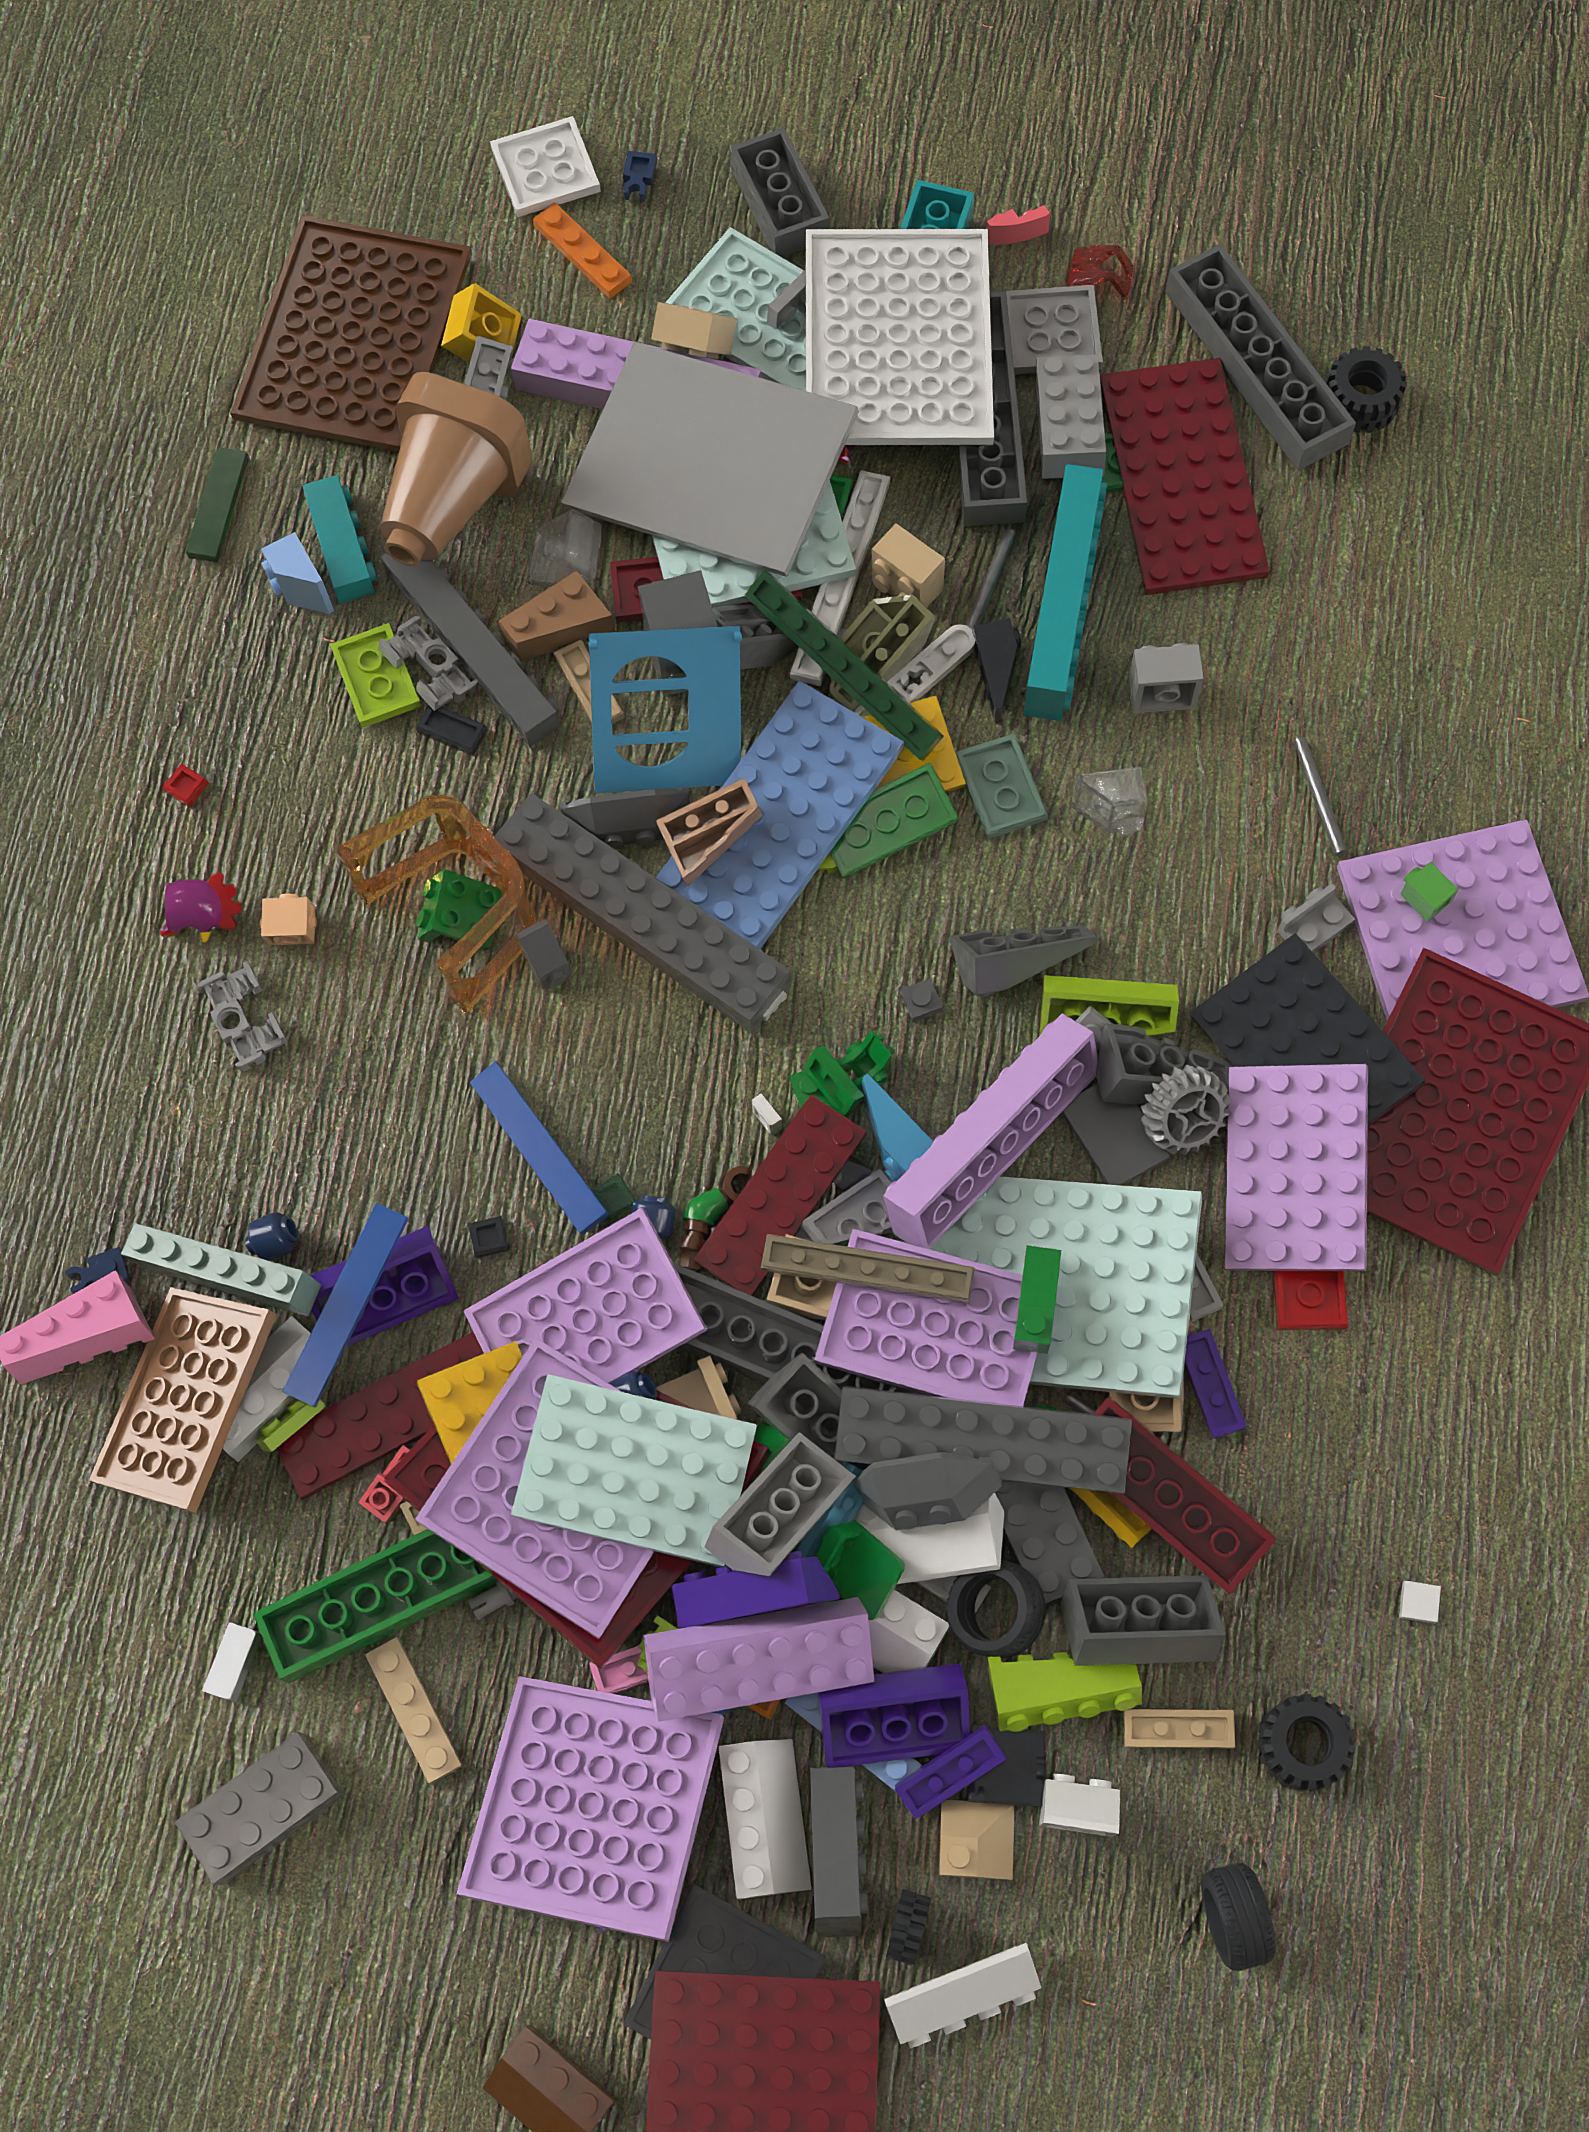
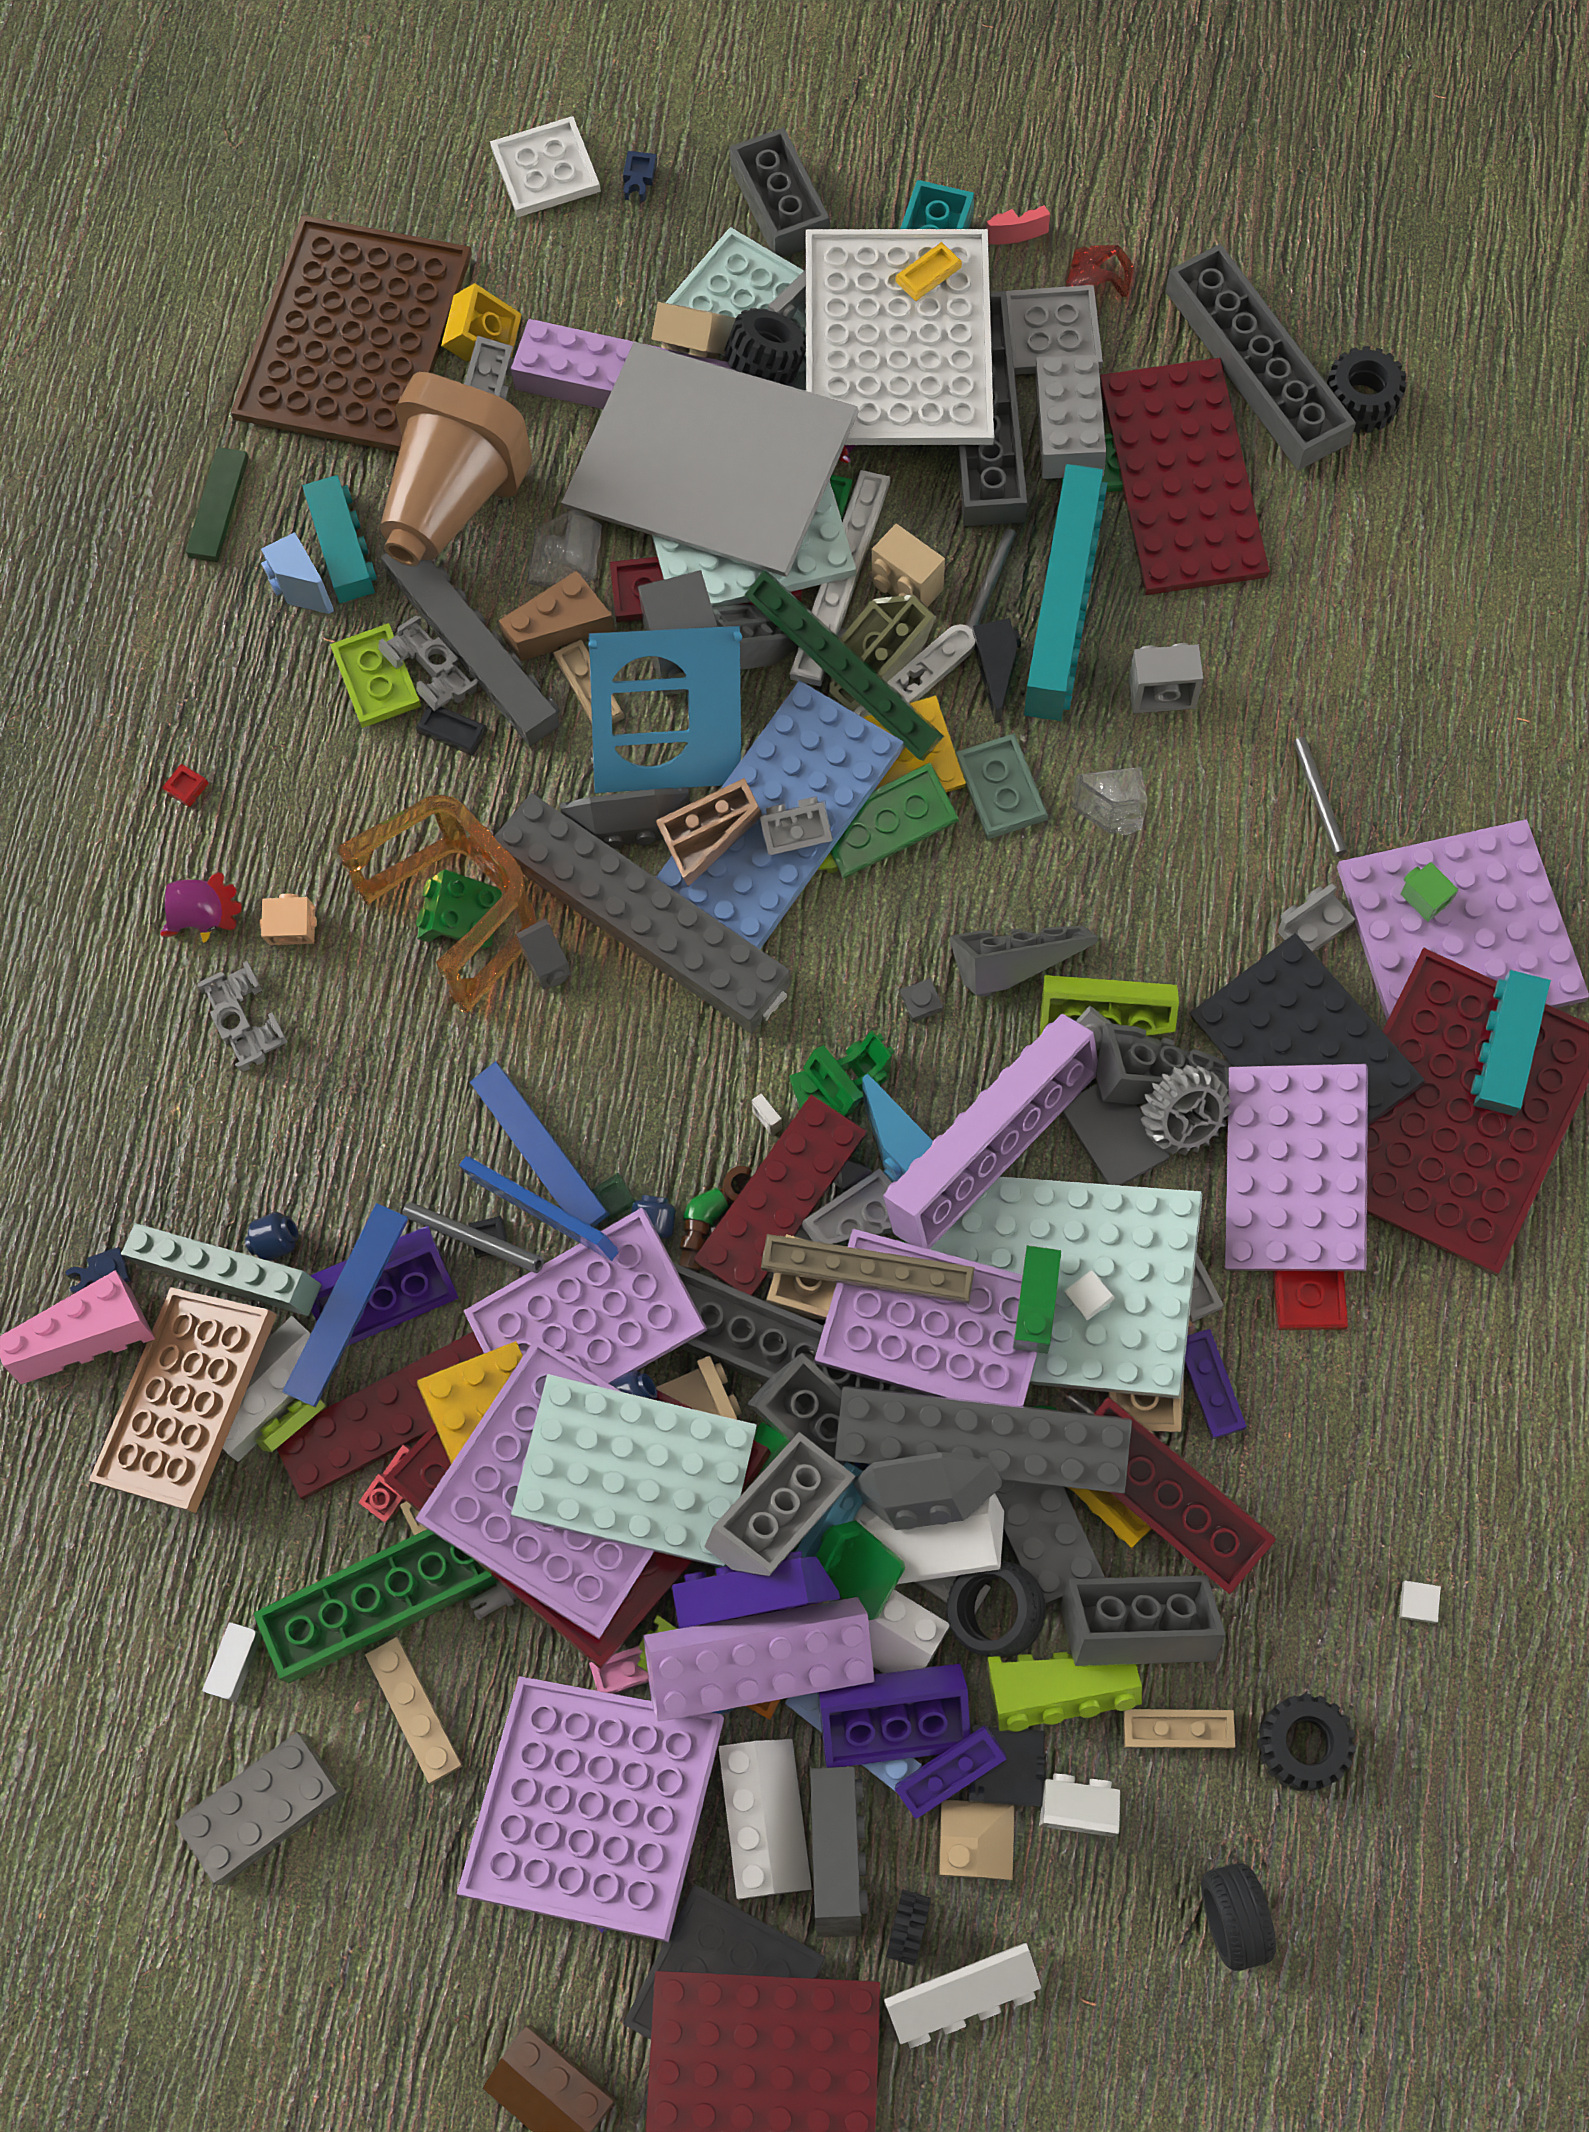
(473, 1237): none -> dark grey piece
(539, 1208): none -> blue tile
(582, 250): orange plate -> none
(766, 345): none -> black tyre
(796, 826): none -> light grey bracket
(928, 271): none -> yellow tile
(1089, 1295): none -> white tile
(1511, 1042): none -> teal brick

